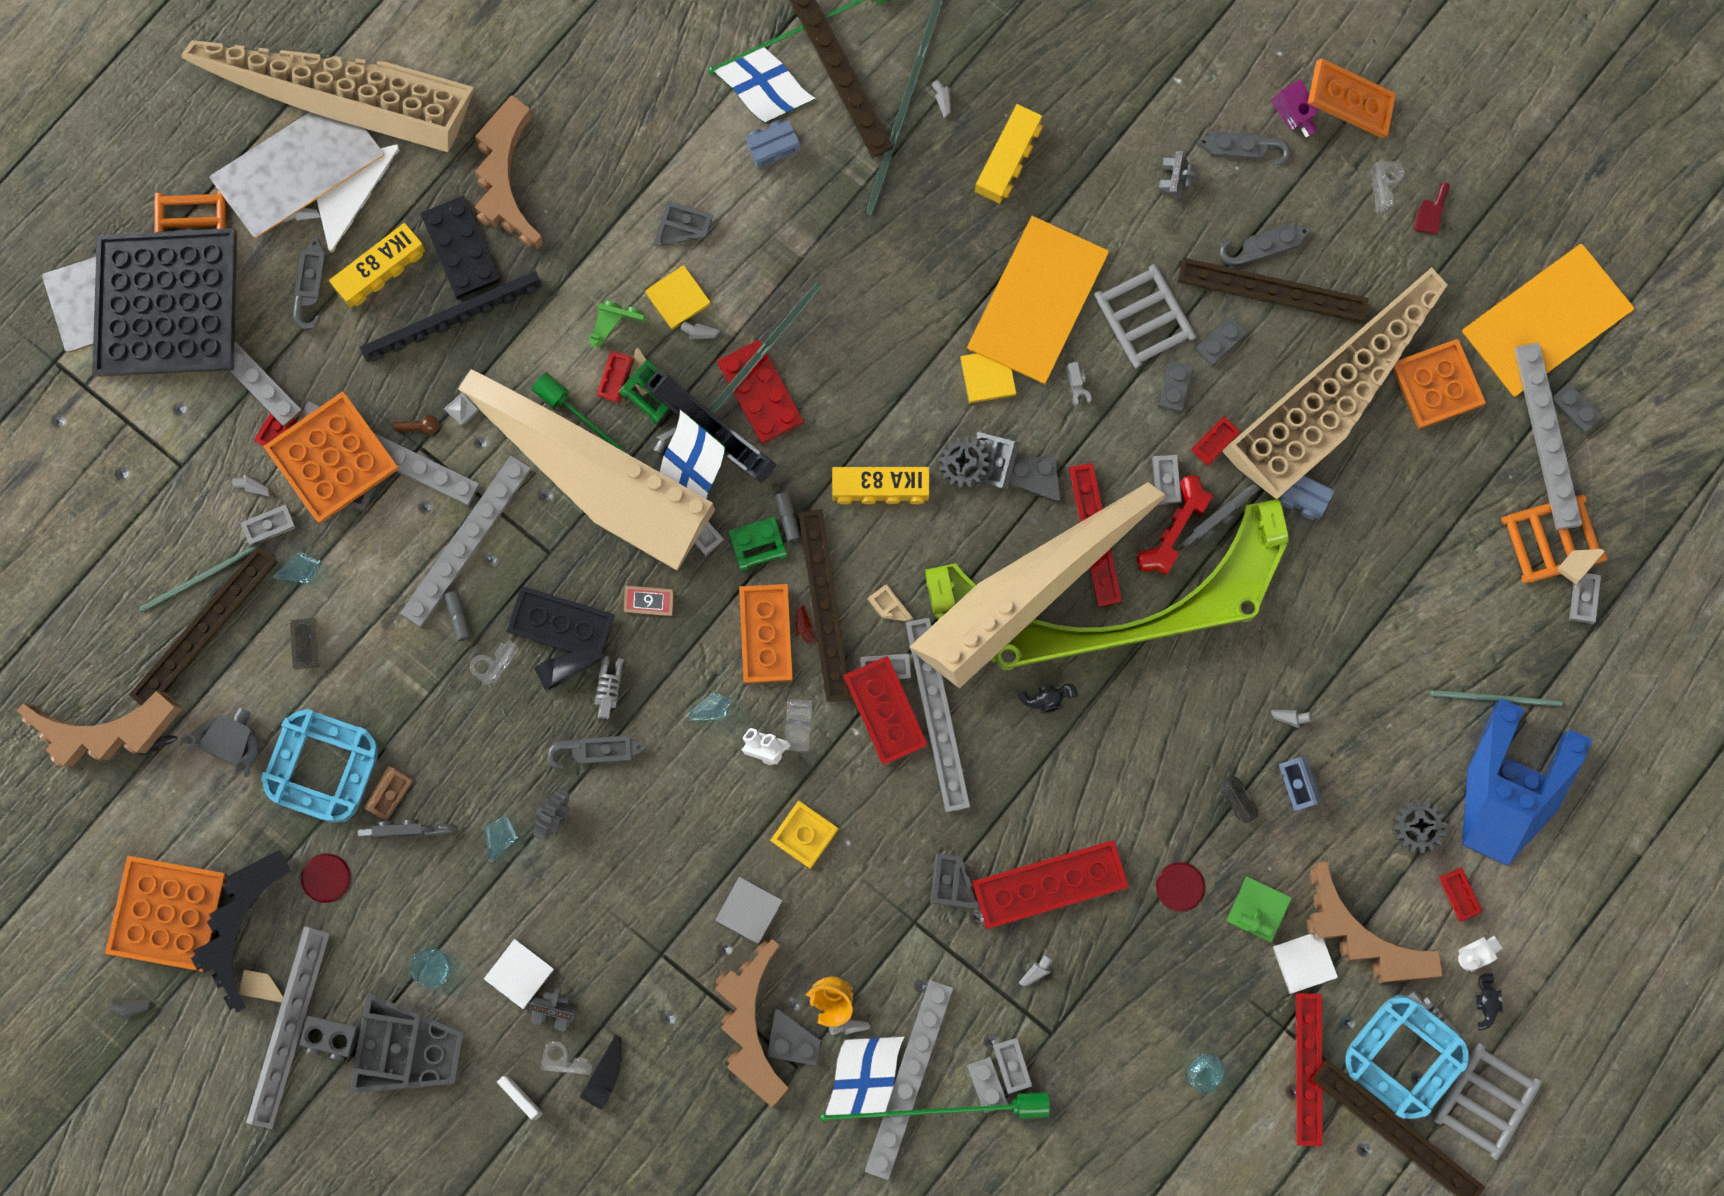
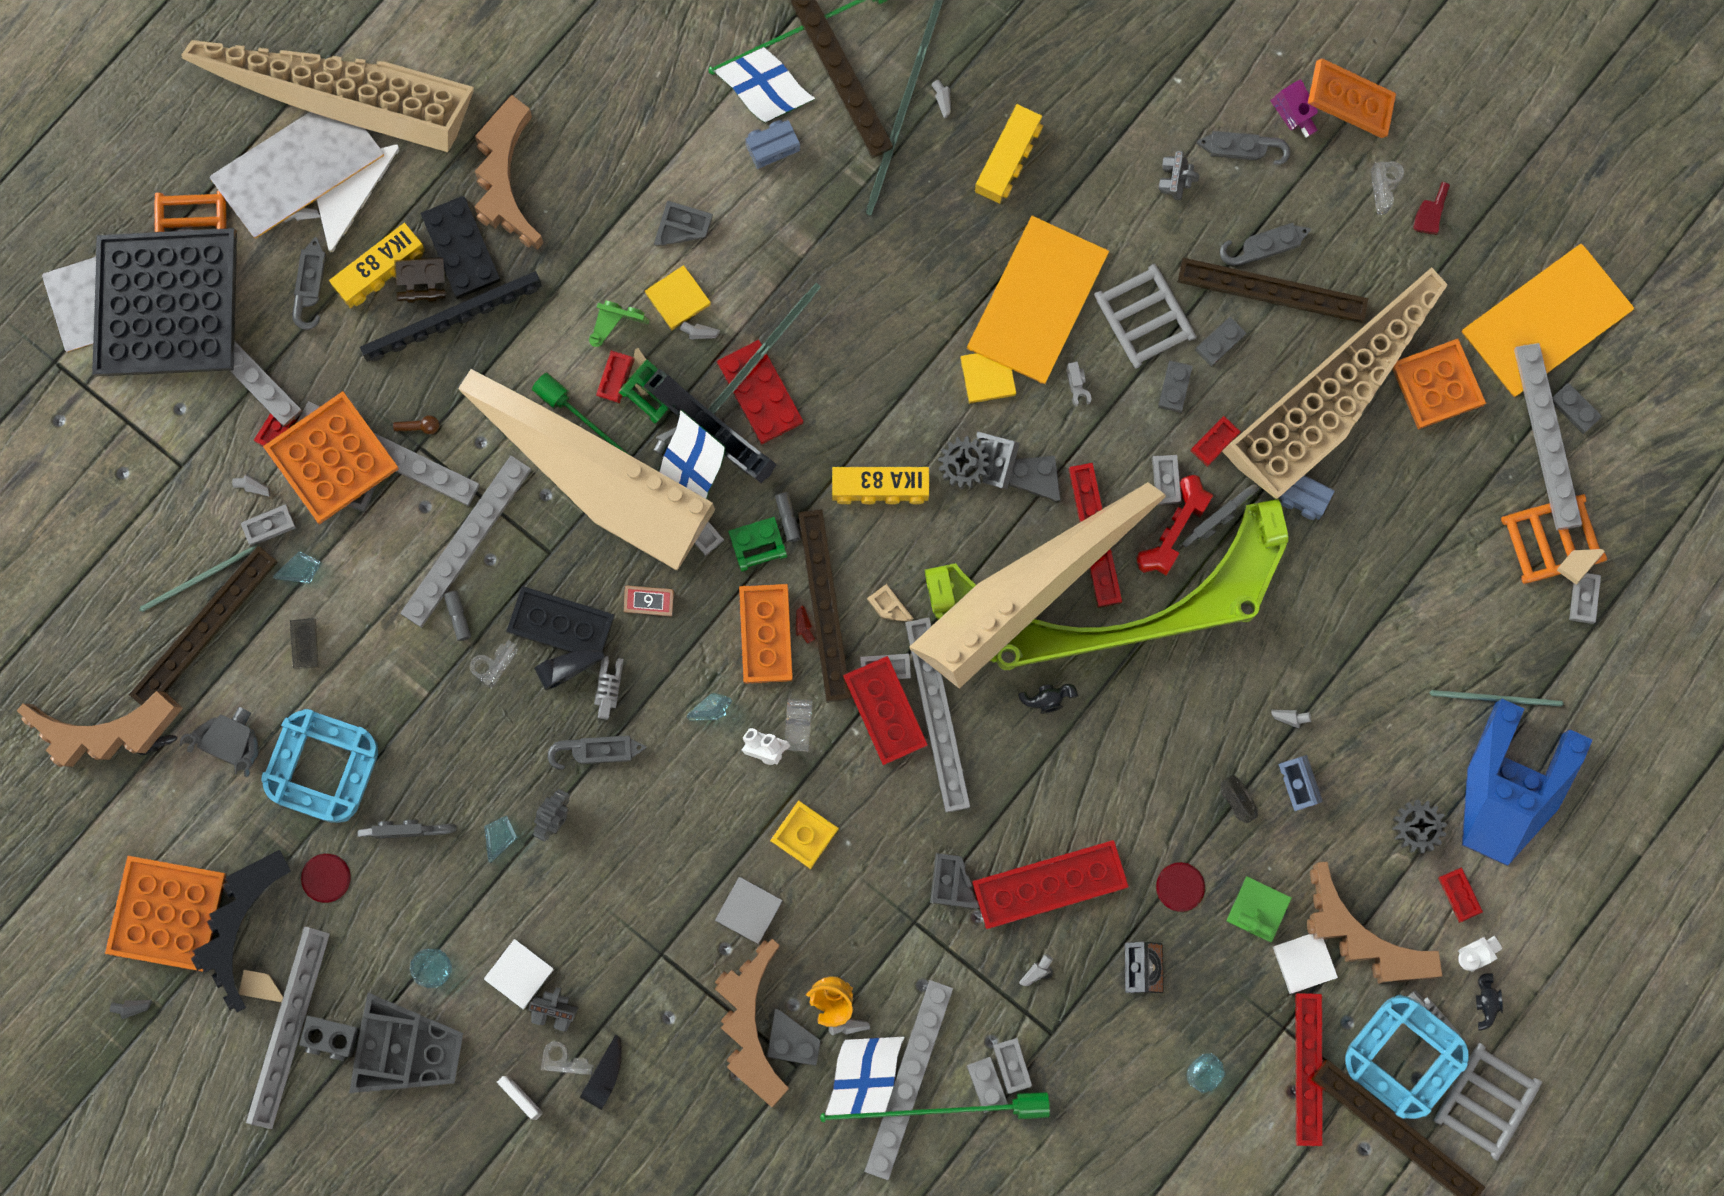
(387, 793): medium nougat slope -> none
(419, 272): none -> dark brown plate
(461, 409): light grey tile -> none
(1143, 967): none -> panel

